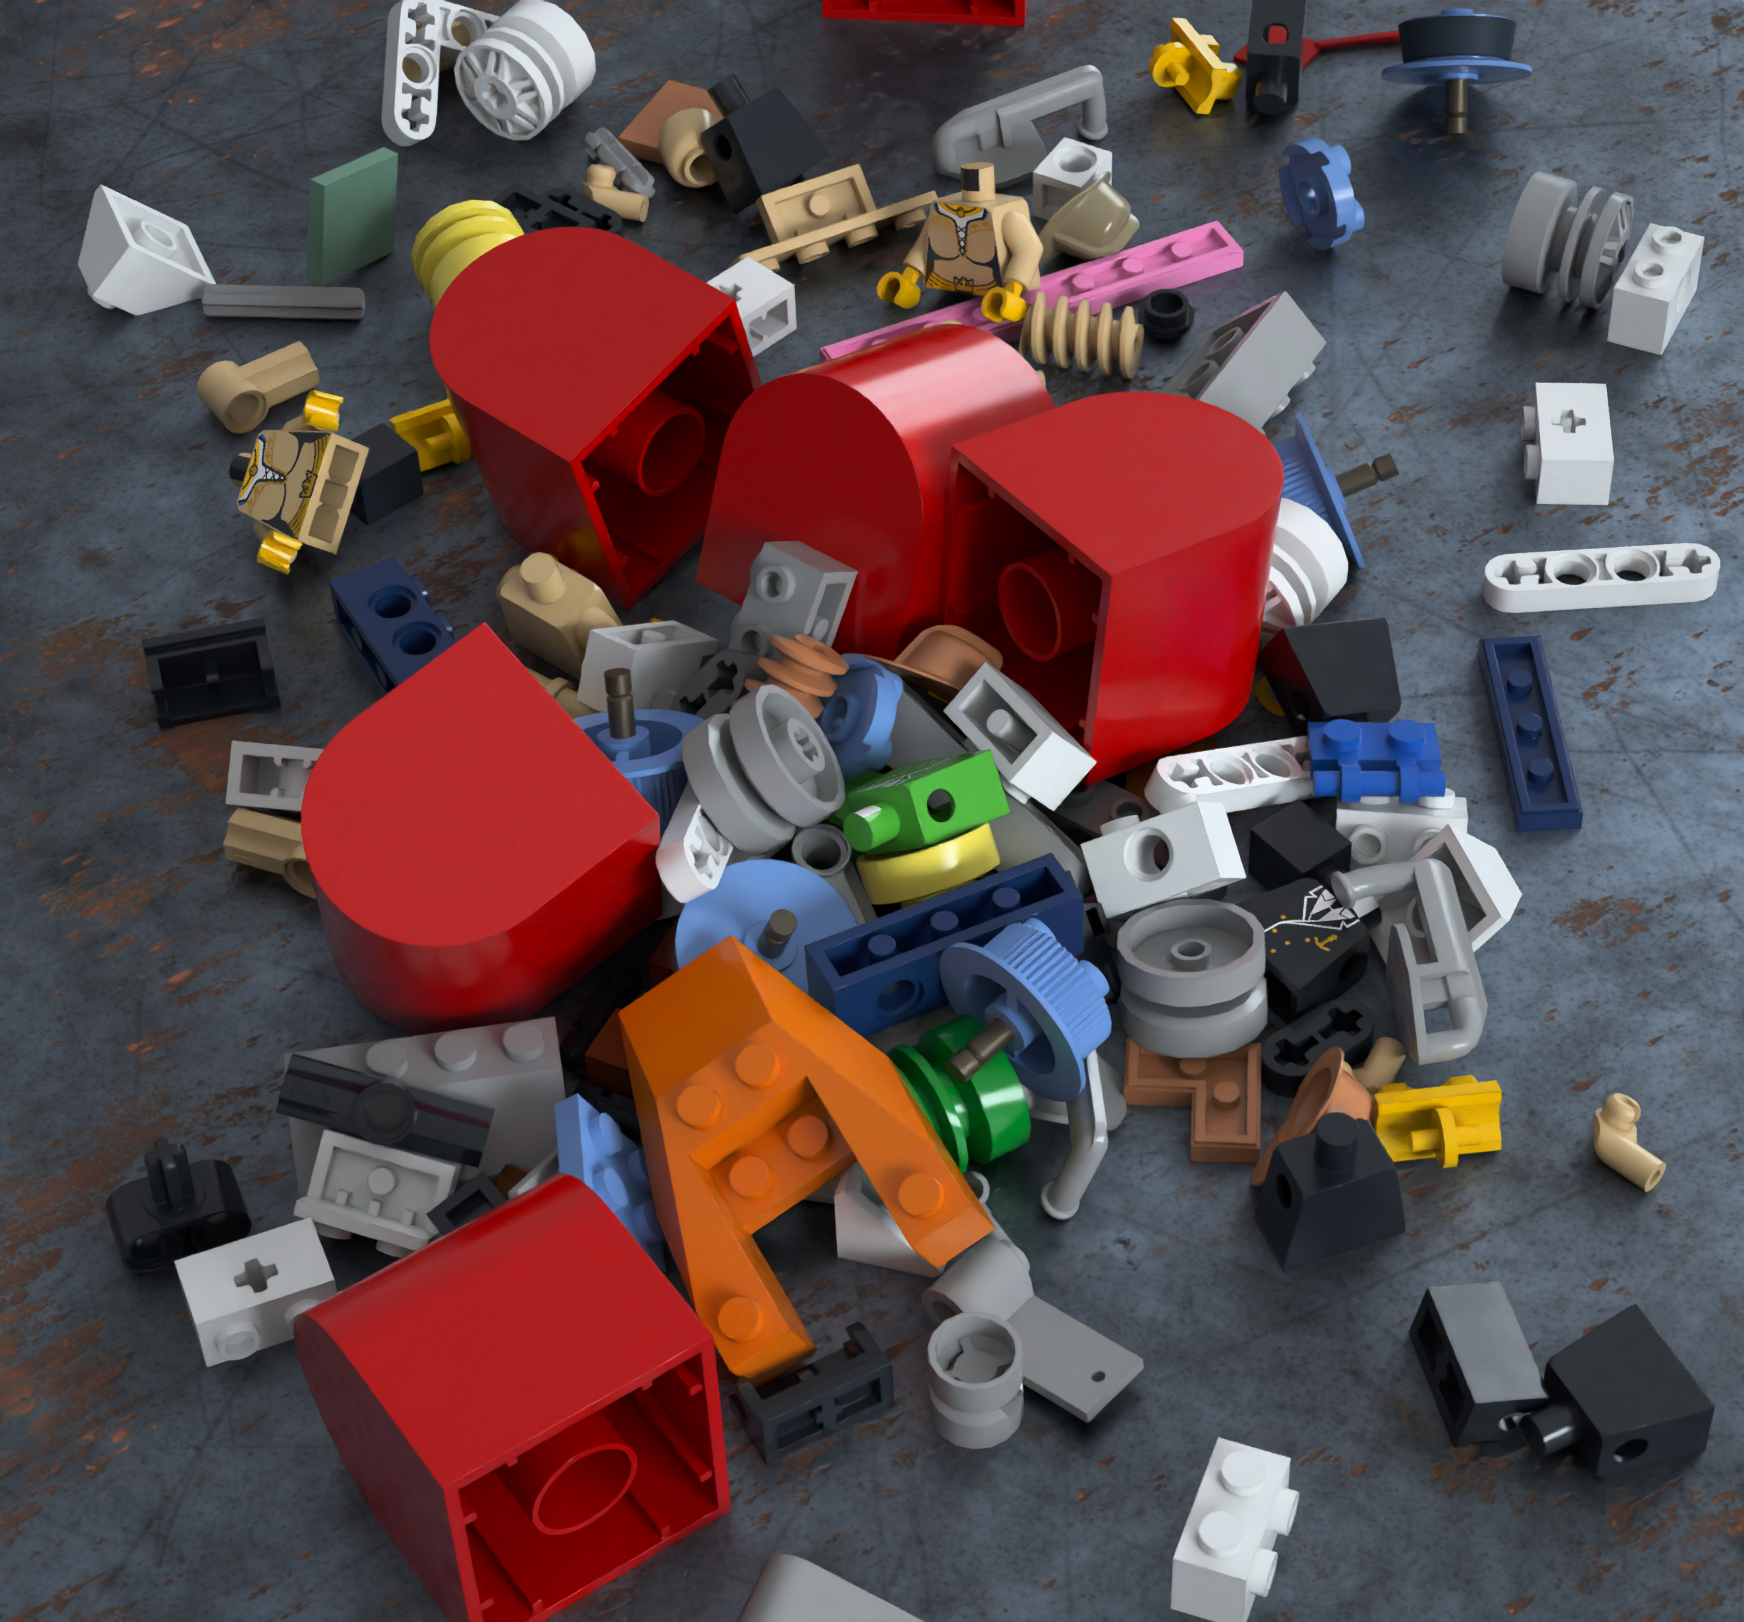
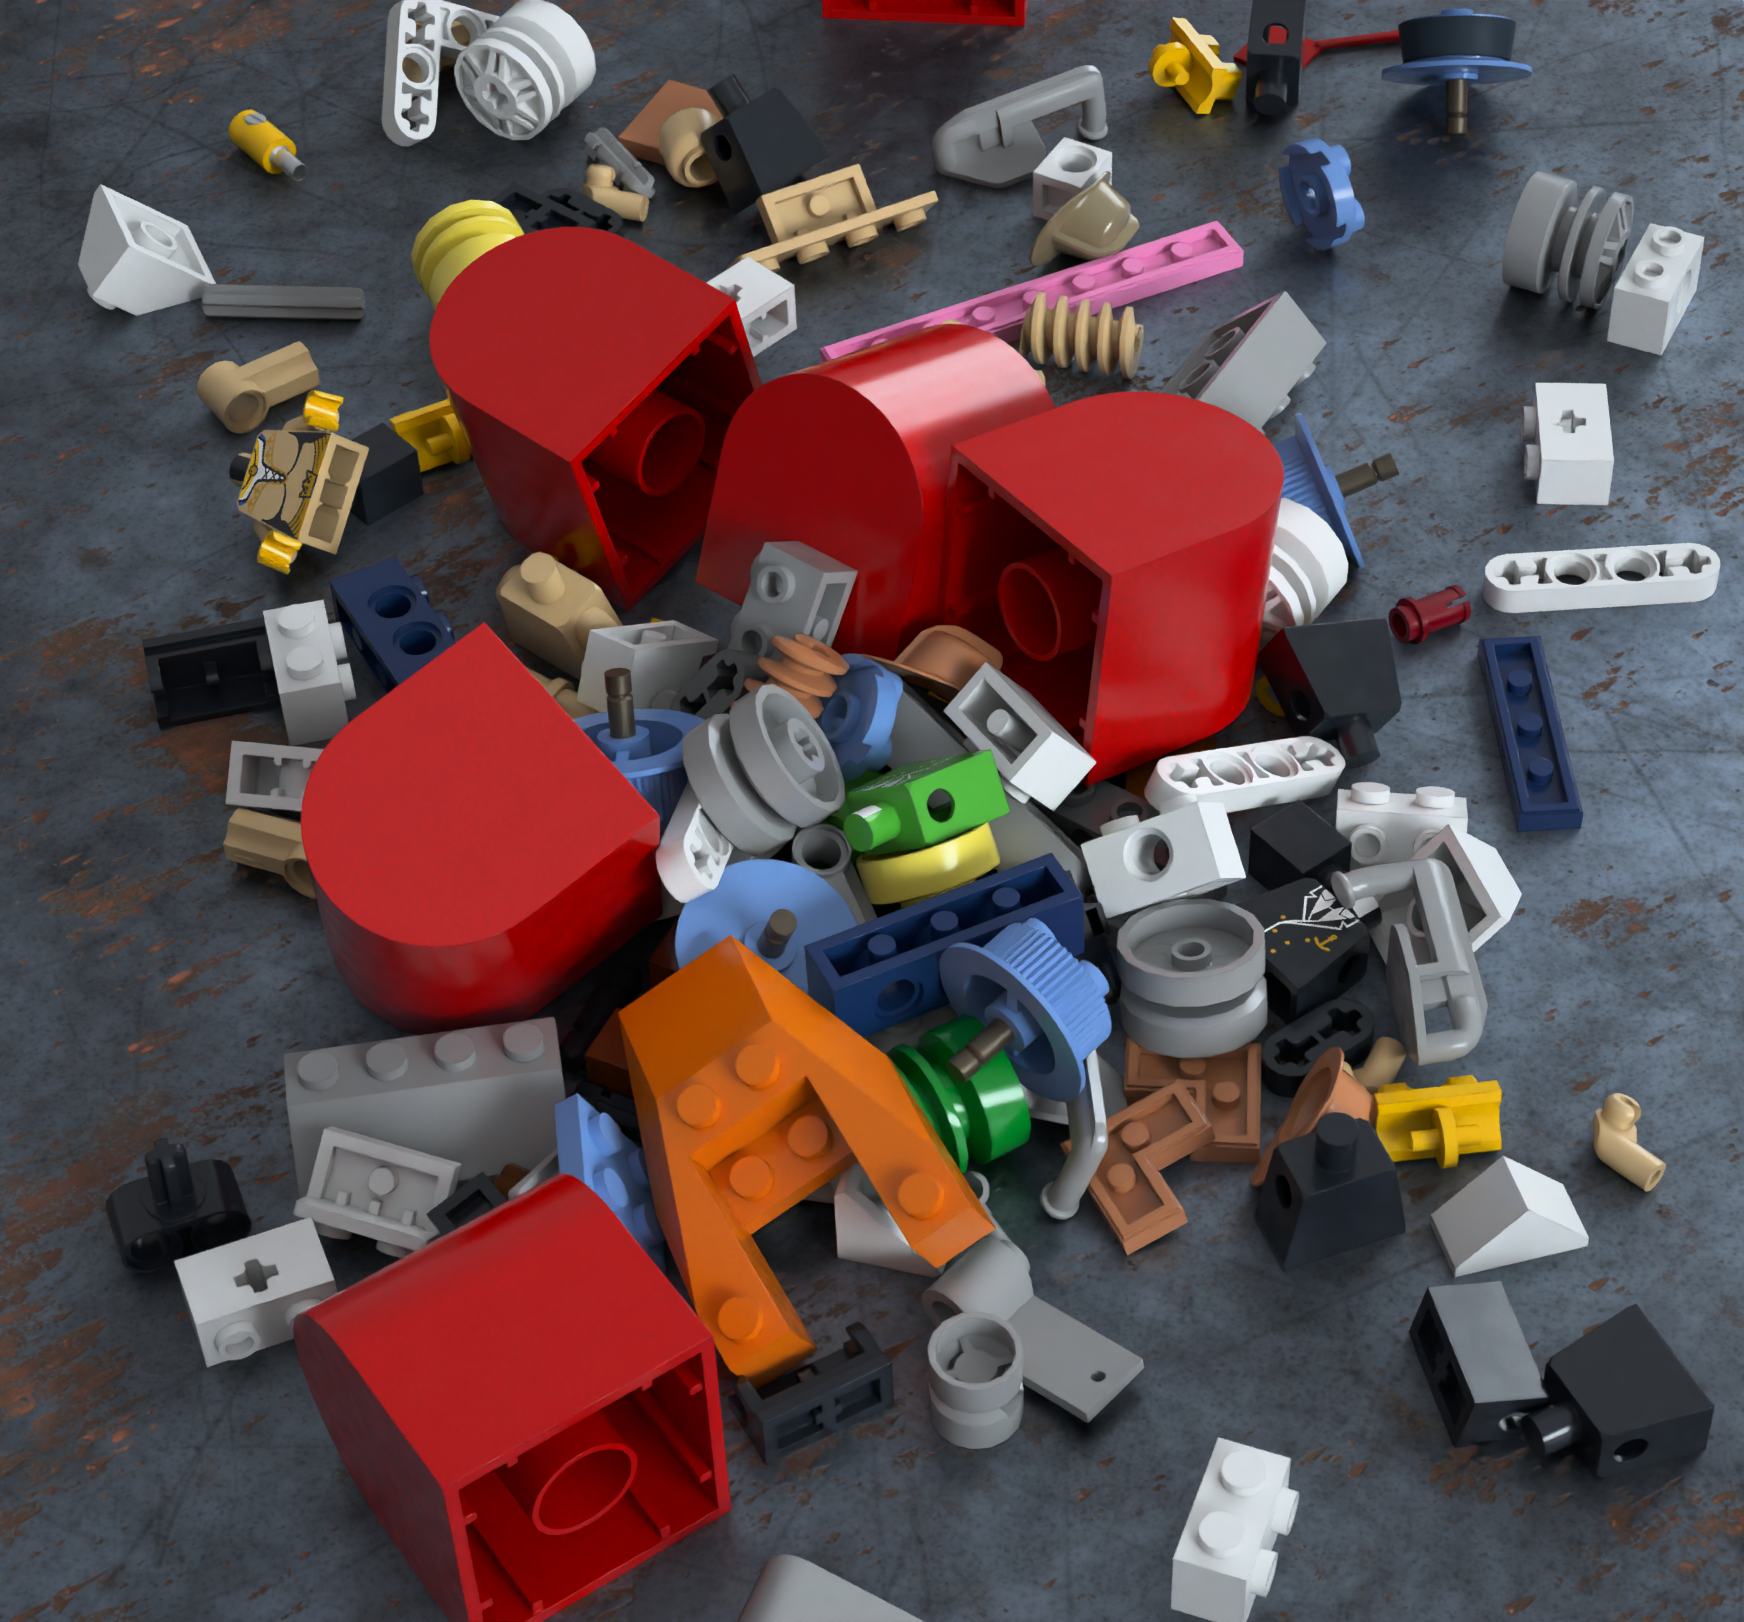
(266, 144): none -> yellow piece
(307, 671): none -> white brick
(339, 1100): black piece -> none
(351, 216): sand green tile -> none
(973, 246): torso -> none
(1140, 1144): none -> nougat tile
(1166, 314): black plate -> none
(1375, 760): blue plate -> none
(1415, 619): none -> dark red pin
(1506, 1219): none -> white slope

